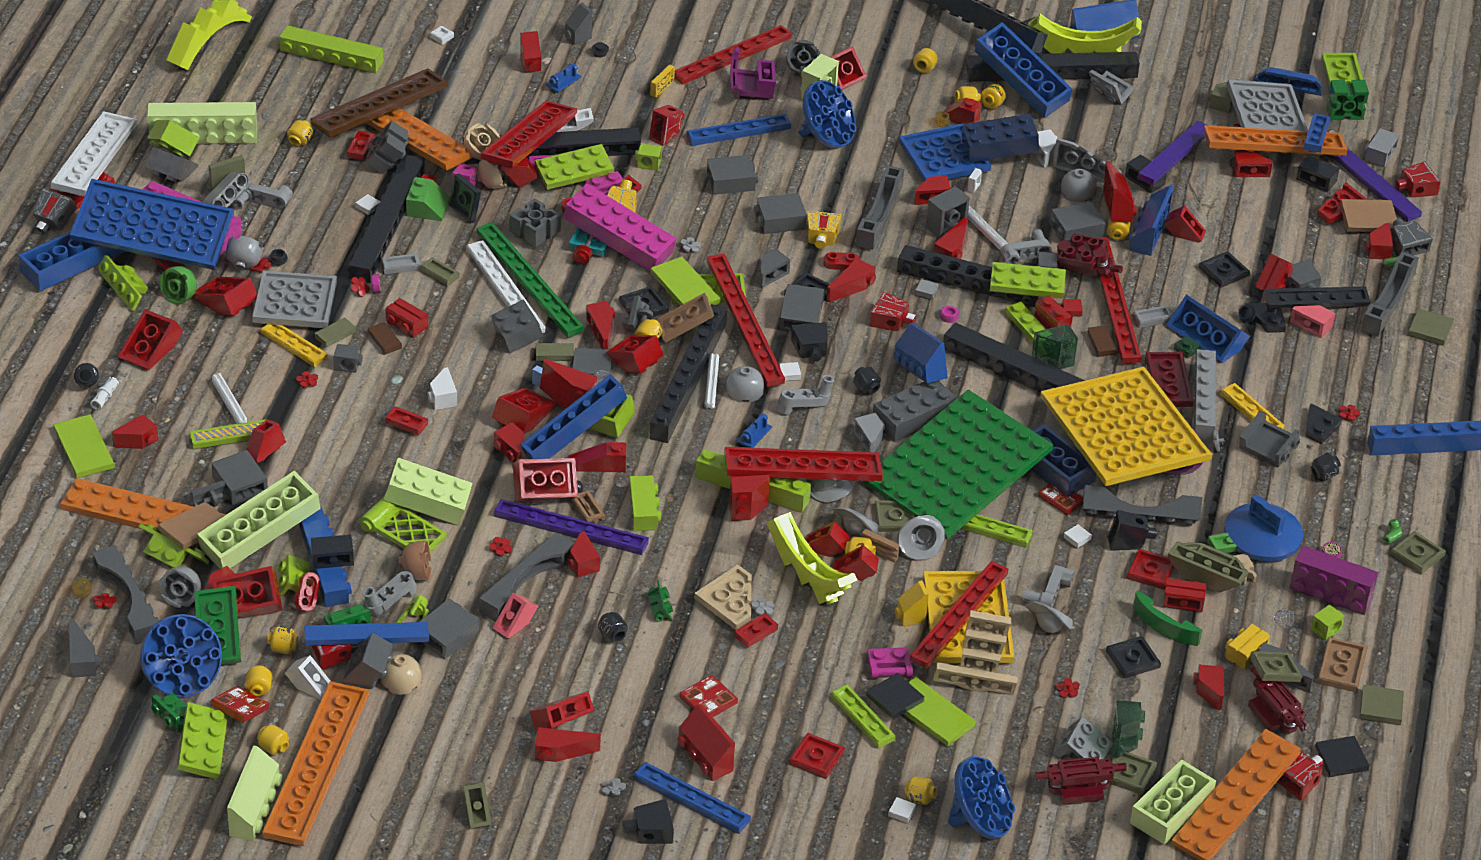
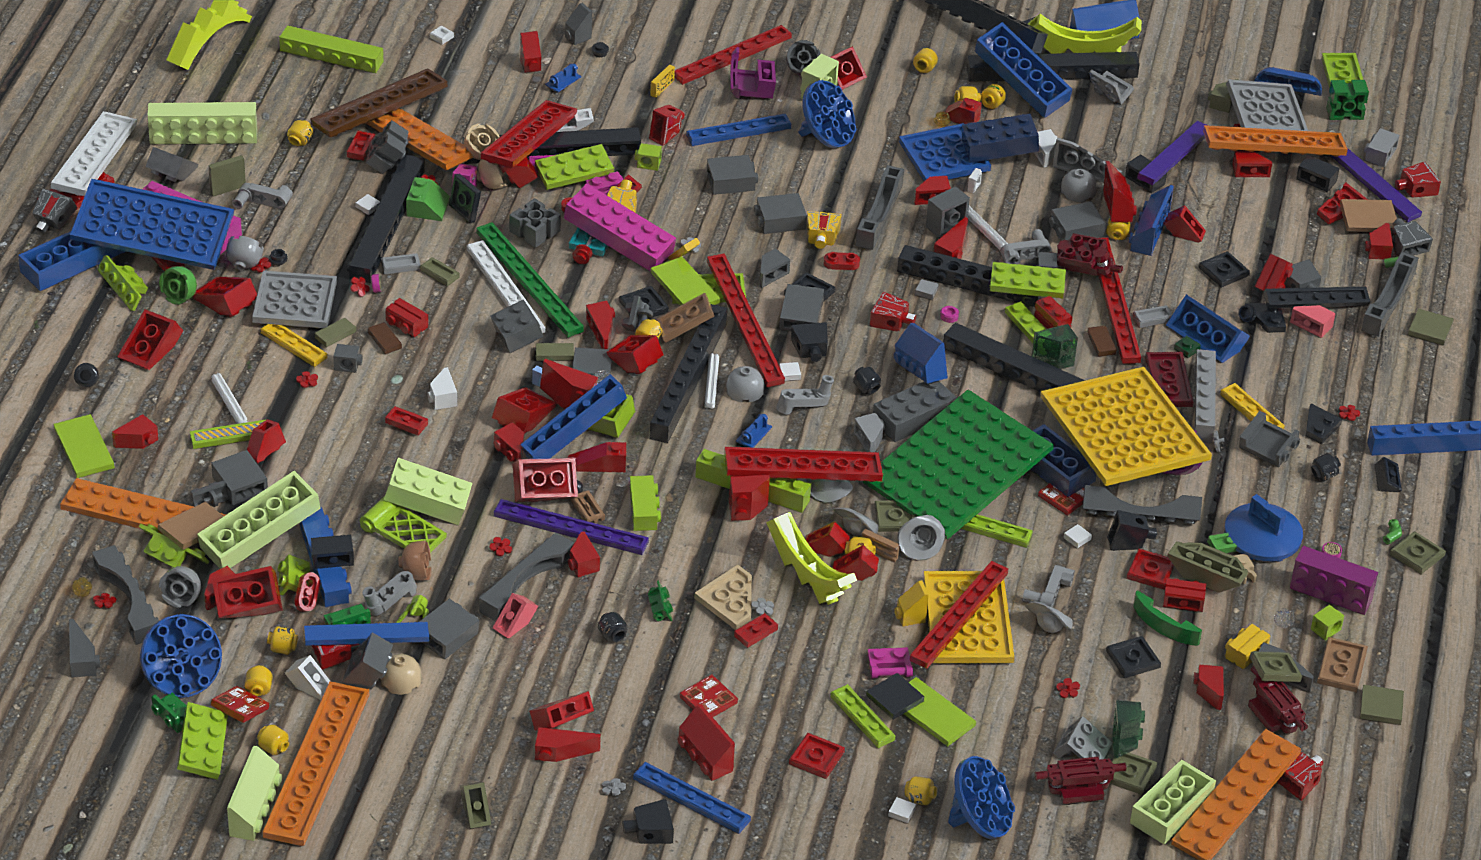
(104, 393): white pin -> none
(173, 138): lime brick -> none
(220, 612): green plate -> none
(233, 189): light grey beam -> none
(684, 249): none -> yellow tile
(851, 280): red slope -> none
(980, 656): tan slope -> none
(1073, 306): red tile -> none
(1317, 133): blue plate -> none
(1342, 756): black tile -> none
(1387, 476): none -> black slope

